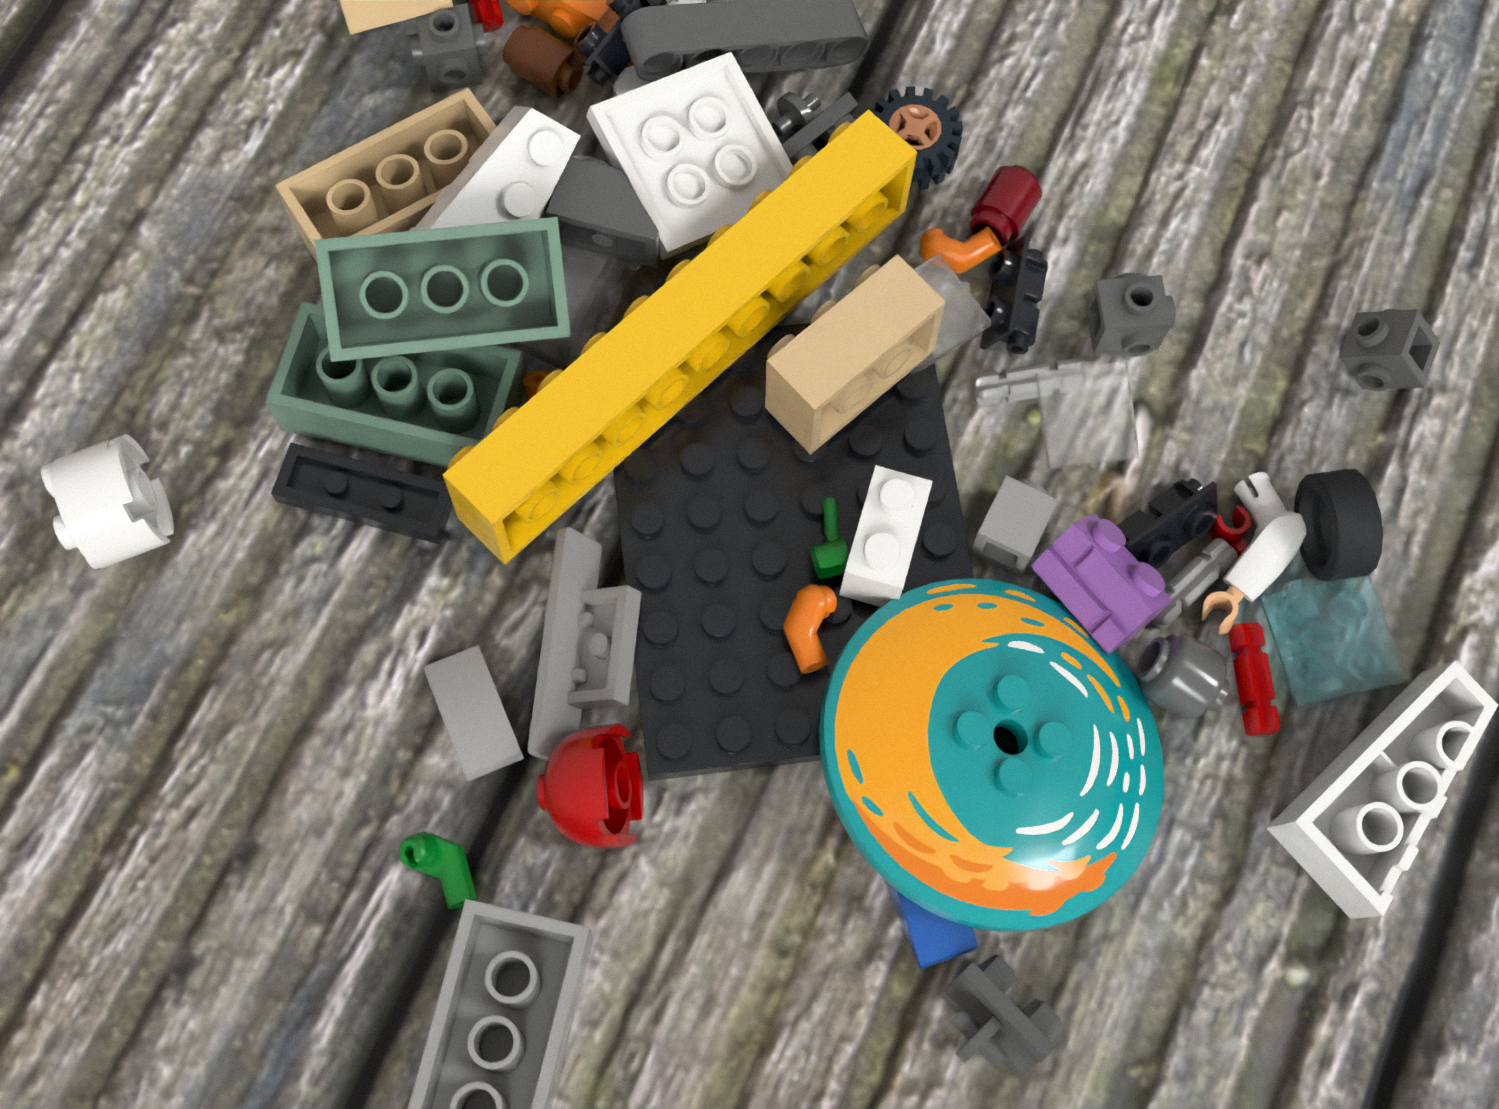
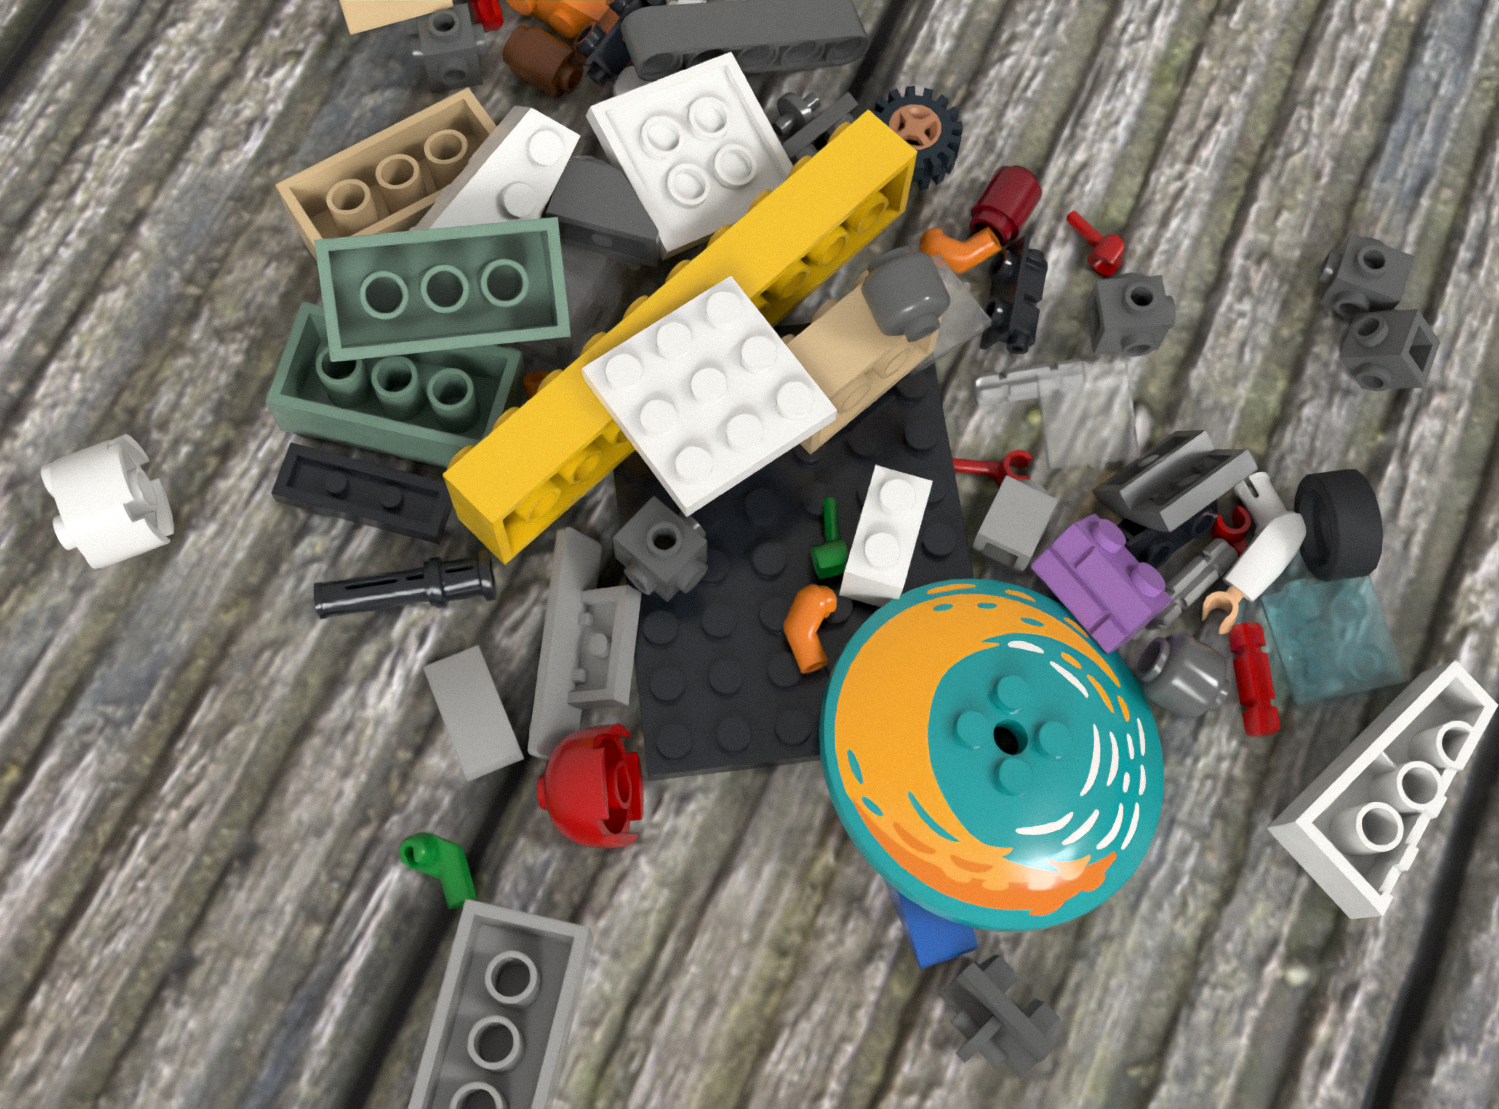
(434, 583): none -> black pin
(662, 550): none -> dark grey brick
(709, 395): none -> white plate
(905, 294): none -> dark grey head
(995, 469): none -> red hand
(1107, 250): none -> red hand
(1174, 480): none -> dark grey slope
(1363, 276): none -> dark grey brick

